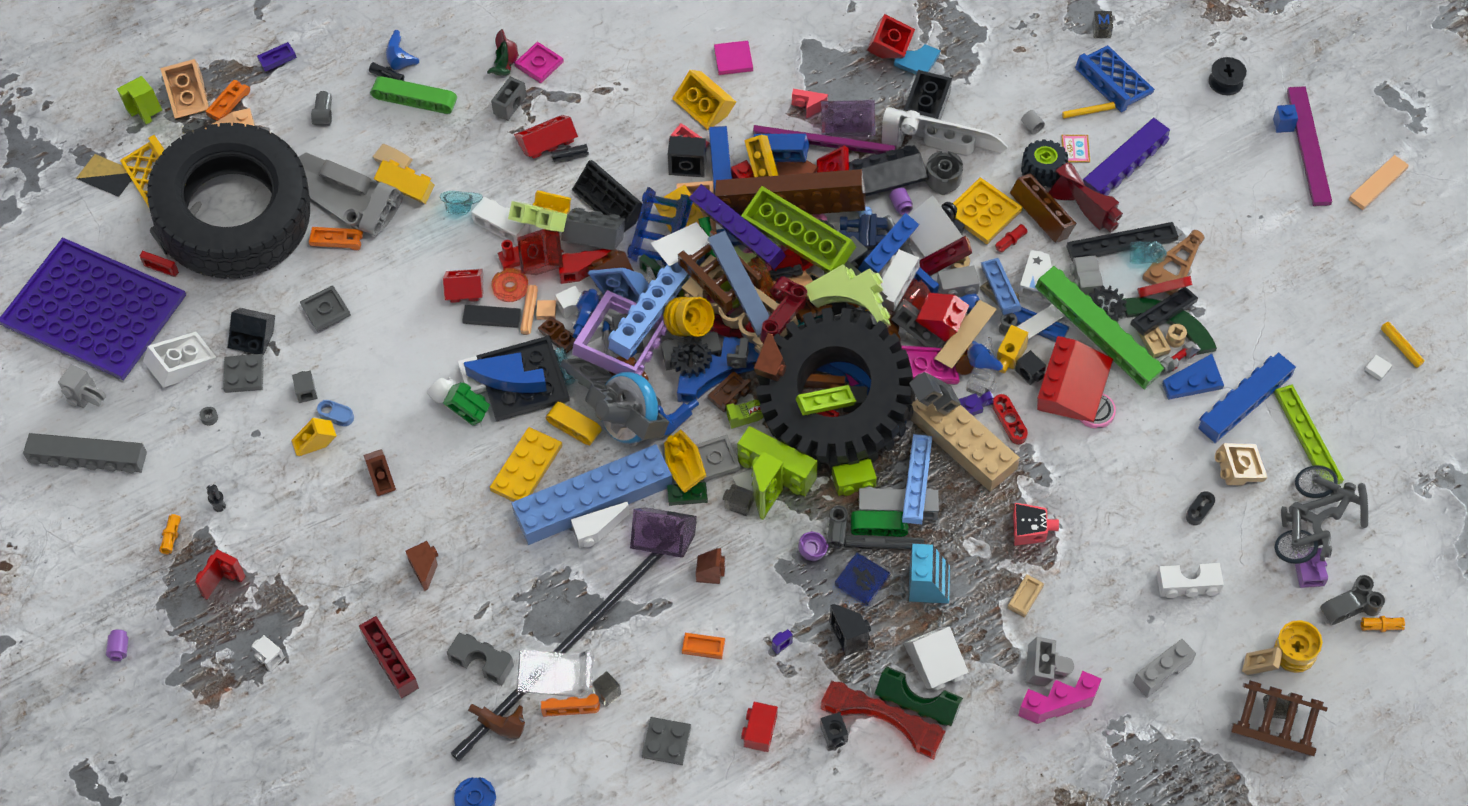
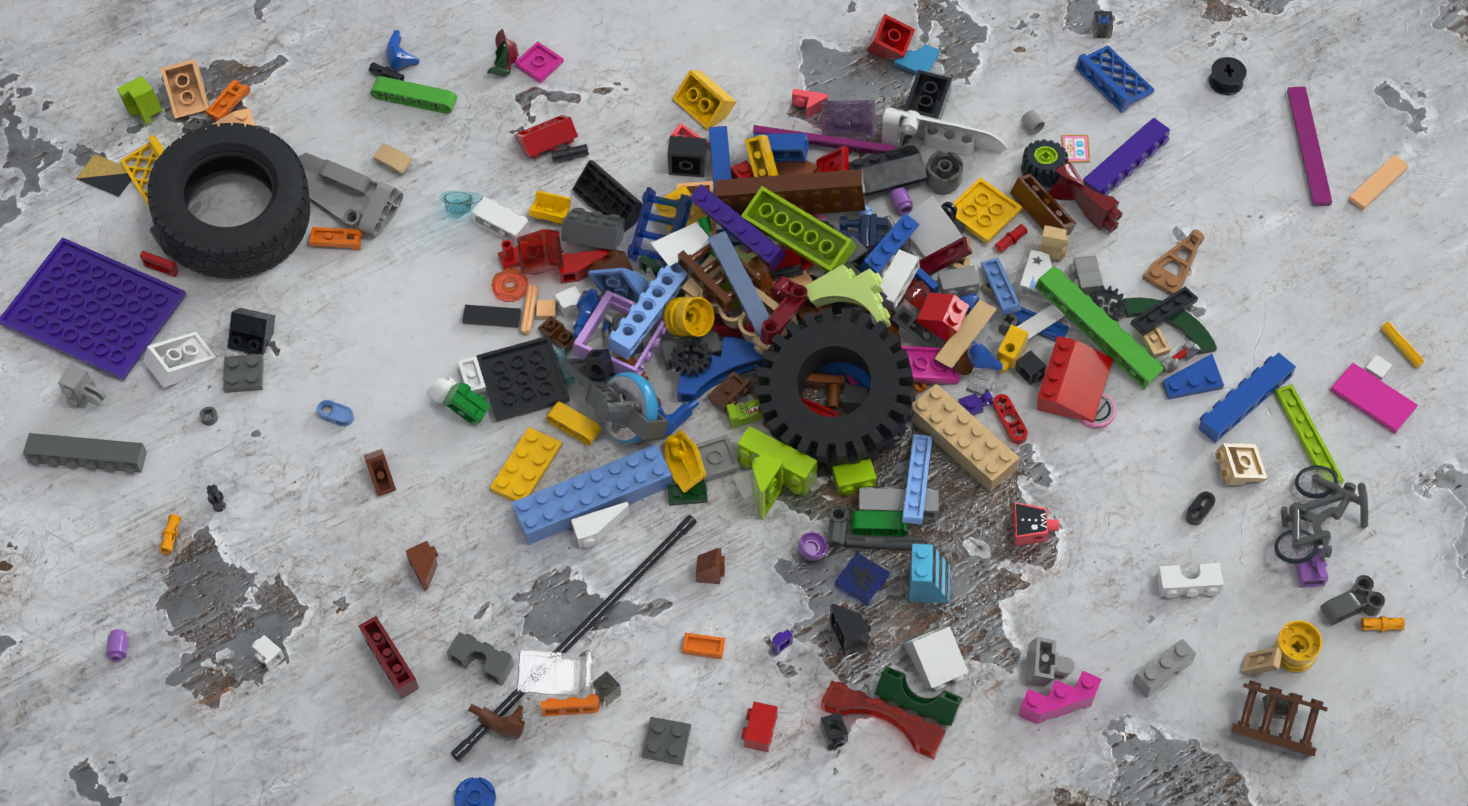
(217, 566): red bracket -> none
(276, 56): dark purple plate -> none
(304, 386): dark grey brick -> none
(314, 436): yellow slope -> none
(322, 112): dark grey piece -> none
(325, 308): dark grey plate -> none
(405, 180): yellow brick -> none
(463, 285): red slope -> none
(506, 374): blue slope -> none
(509, 98): dark grey brick -> none
(537, 216): yellowish green arch -> none
(599, 364): none -> black brick
(662, 531): clear purple slope -> none
(733, 57): dark pink tile -> none
(738, 499): clear smoke brick -> none
(740, 357): dark grey bracket -> none
(770, 361): copper slope -> none
(825, 400): lime plate -> none
(932, 390): dark grey arch -> none
(1025, 595): tan tile -> none
(1054, 242): none -> tan brick
(1088, 110): yellow bar -> none
(1121, 240): black plate -> none
(1144, 252): clear light blue piece -> none
(1165, 286): red beam -> none
(1174, 340): tan wheel -> none
(1285, 118): blue brick -> none
(1374, 397): none -> dark pink tile

